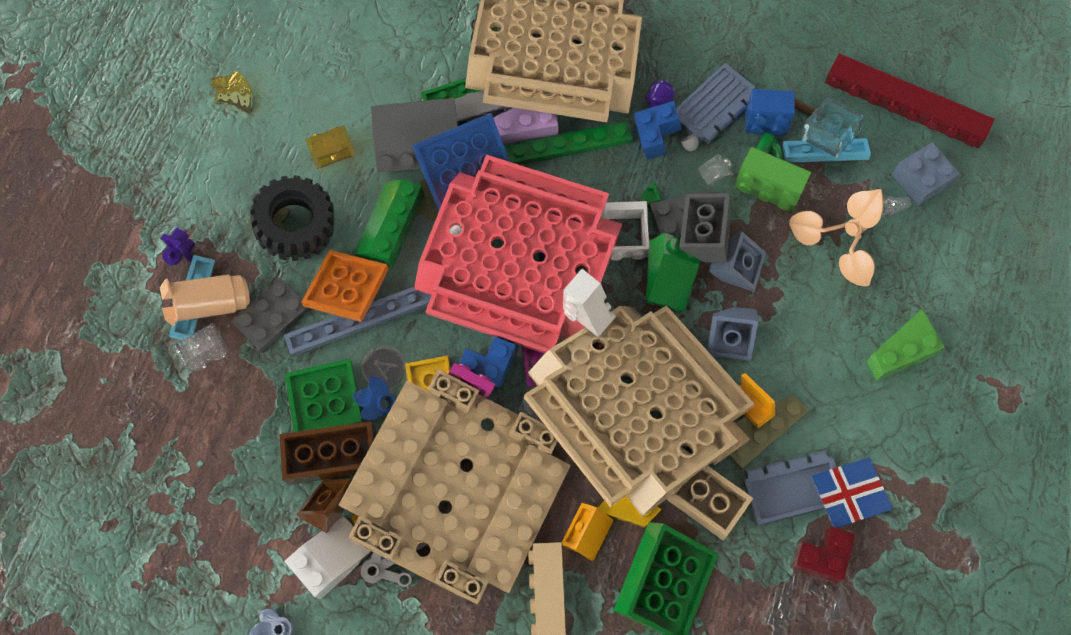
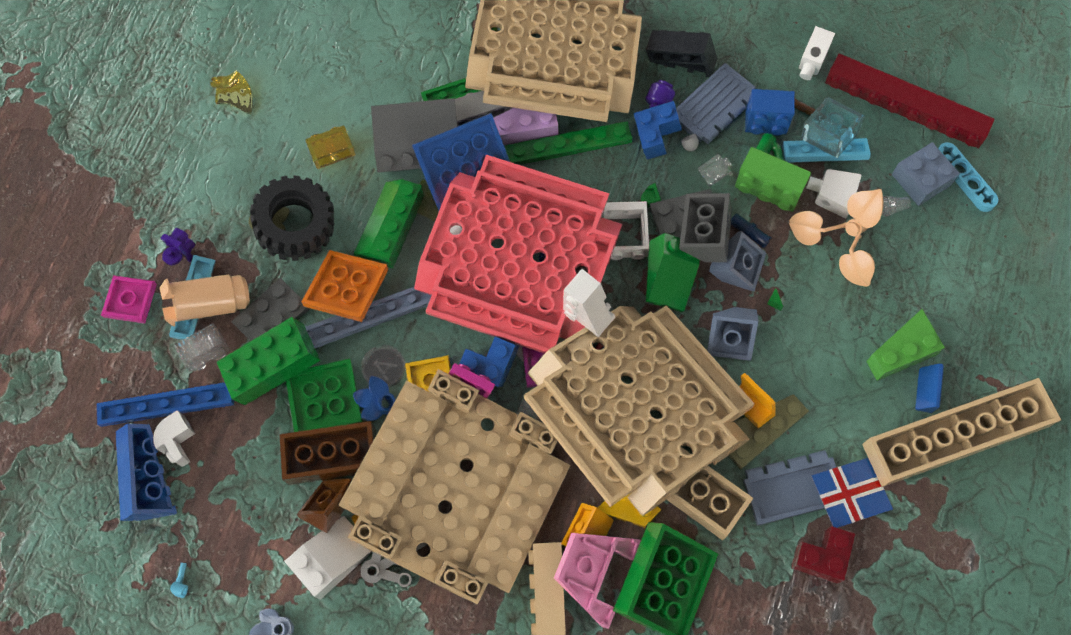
(129, 299): none -> dark pink plate
(140, 476): none -> blue wedge
(163, 404): none -> blue plate
(170, 434): none -> white brick
(177, 588): none -> medium azure hand
(268, 361): none -> green brick
(585, 567): none -> bright pink wing
(683, 49): none -> black wedge
(750, 230): none -> dark blue pin
(775, 301): none -> green piece
(815, 52): none -> white torso
(835, 190): none -> white torso
(929, 388): none -> blue slope
(960, 432): none -> tan brick
(970, 175): none -> medium azure beam

